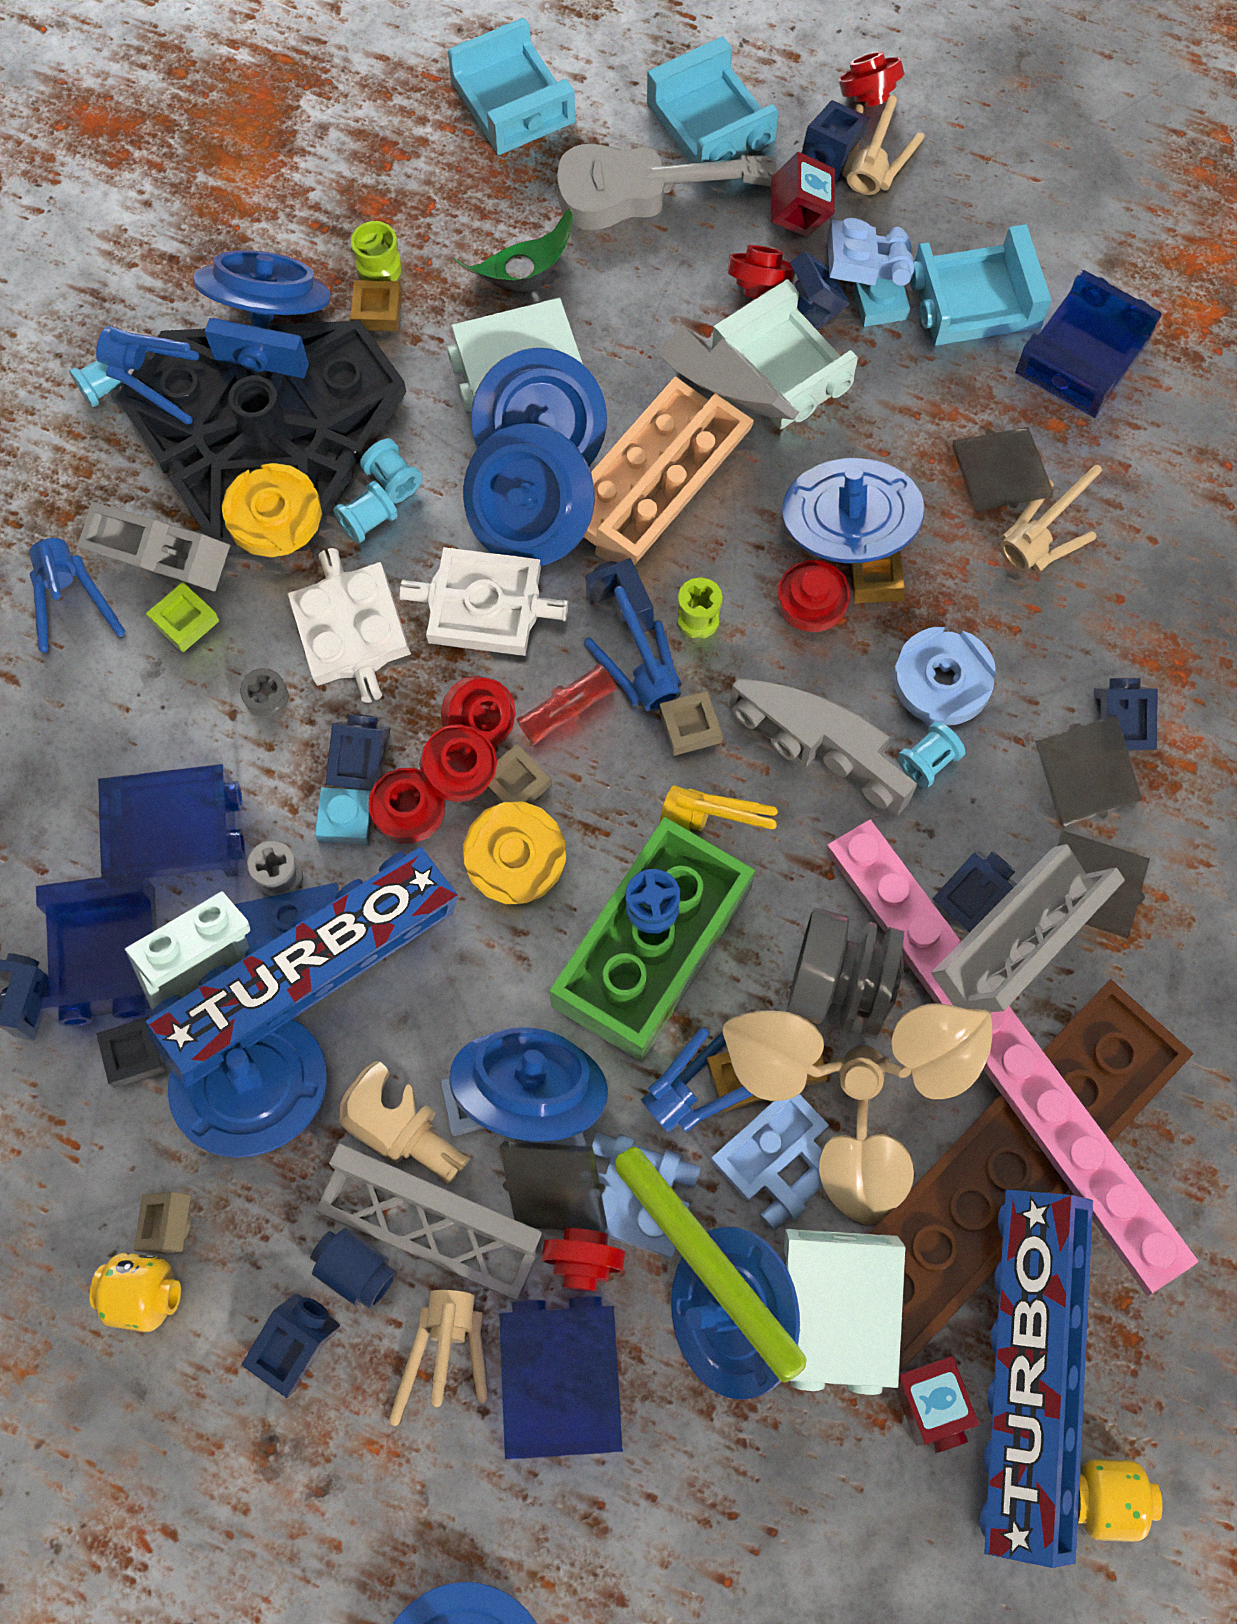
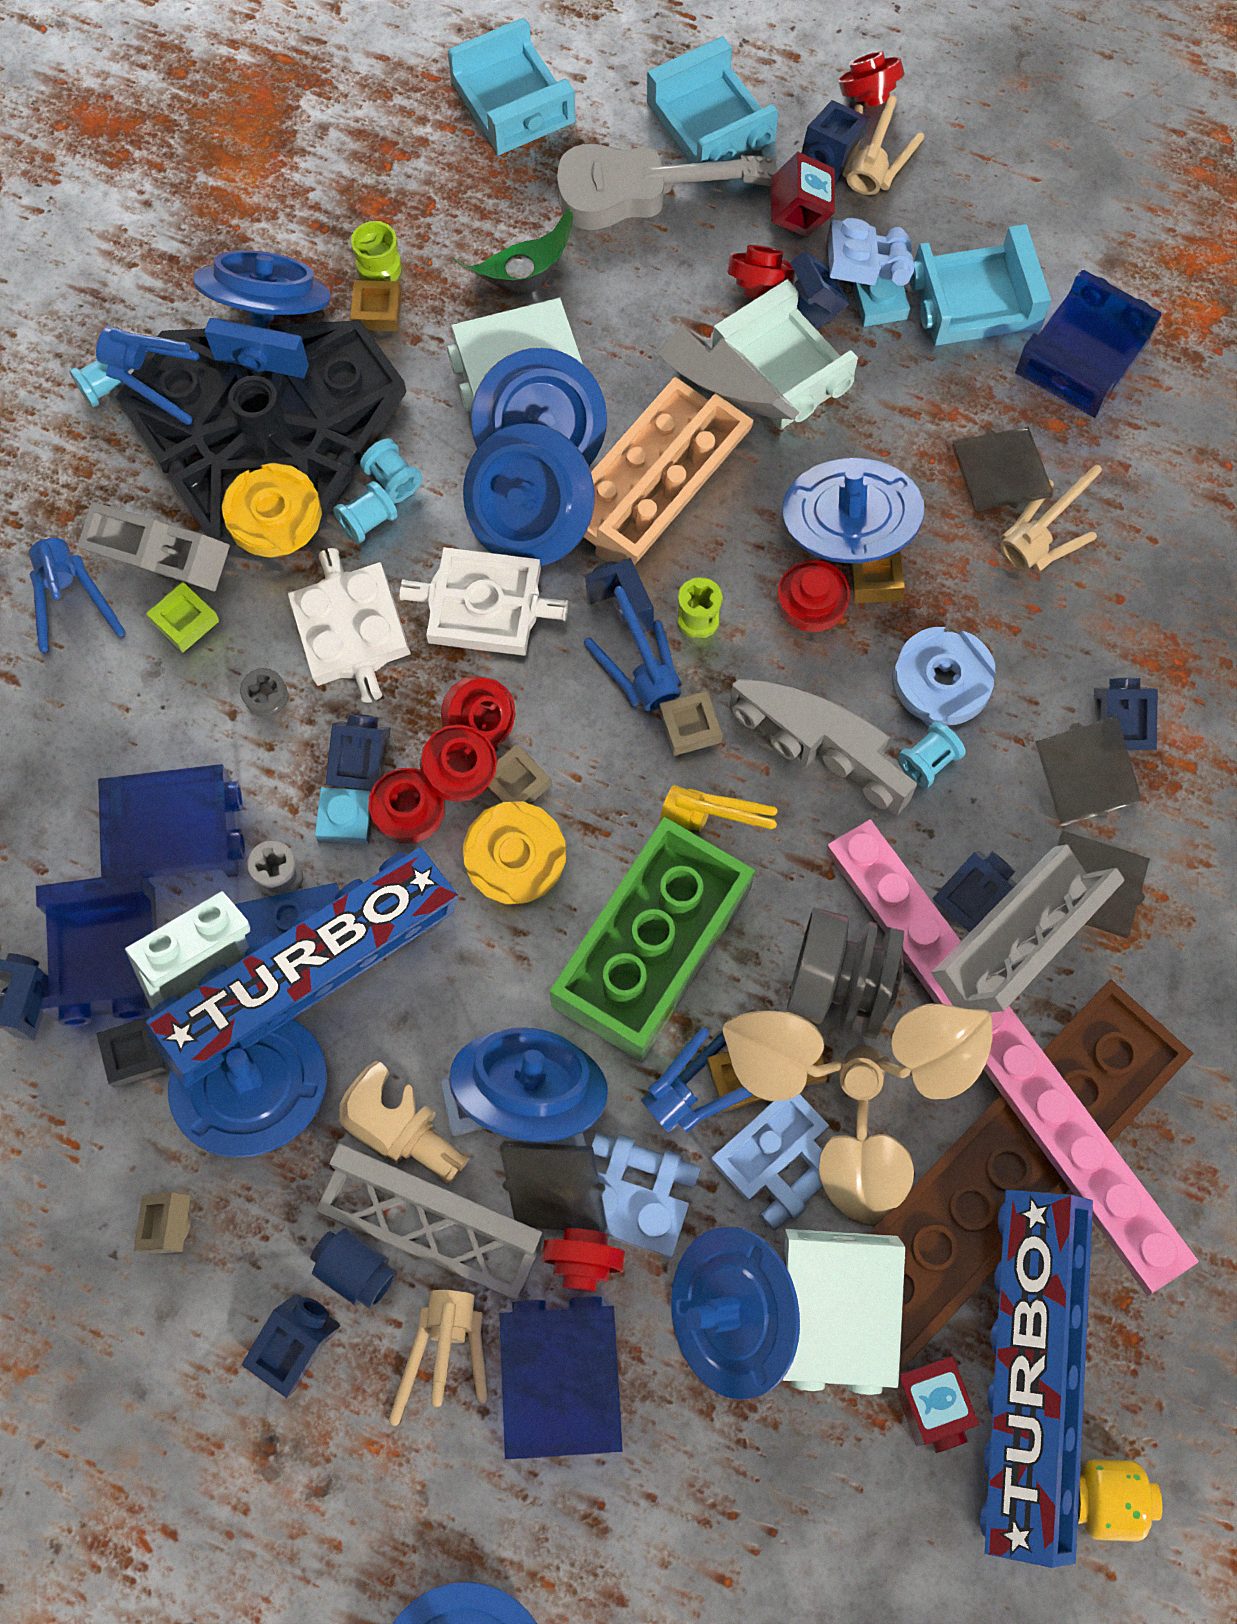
(134, 1292): yellow head -> none
(595, 686): clear red pin -> none
(652, 889): blue wheel -> none
(711, 1265): lime axle -> none

